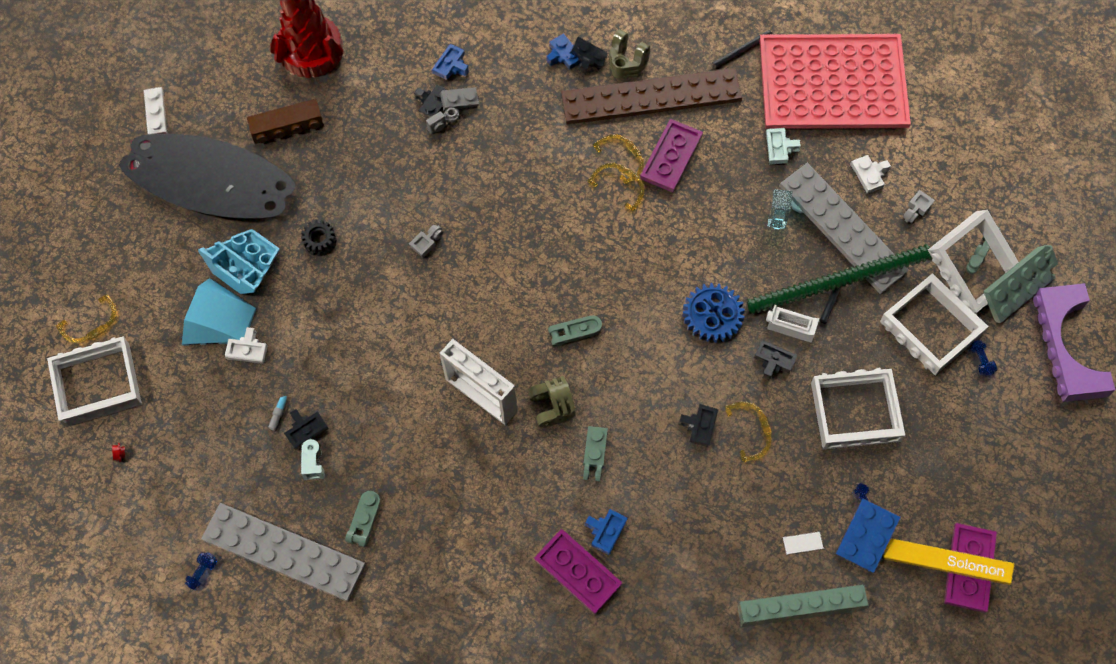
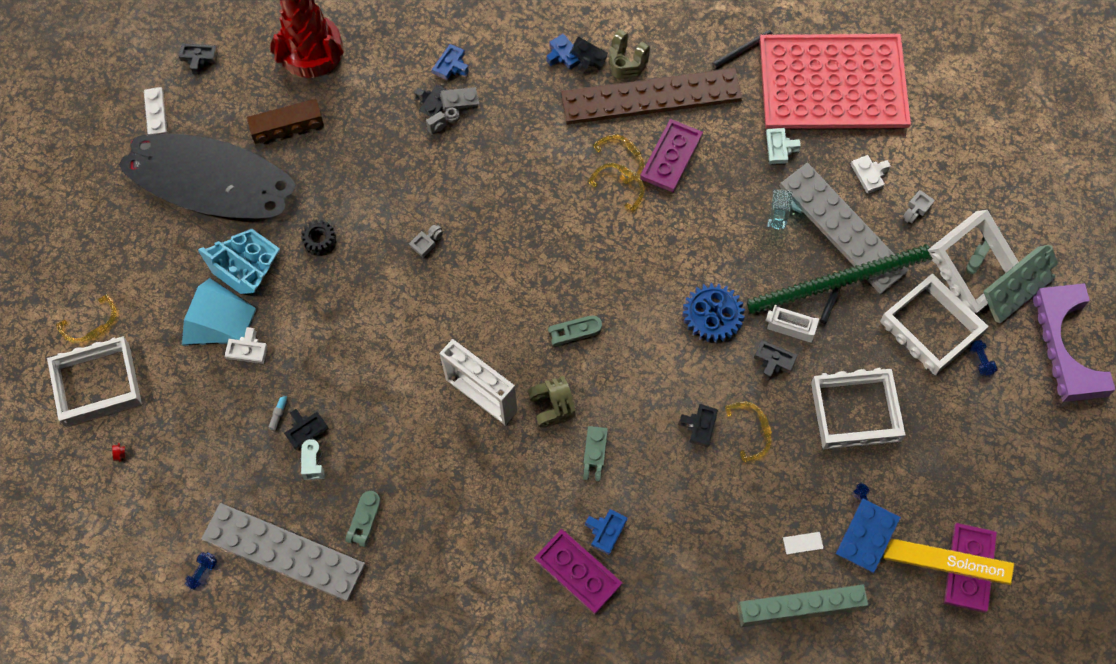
(197, 55): none -> black hinge

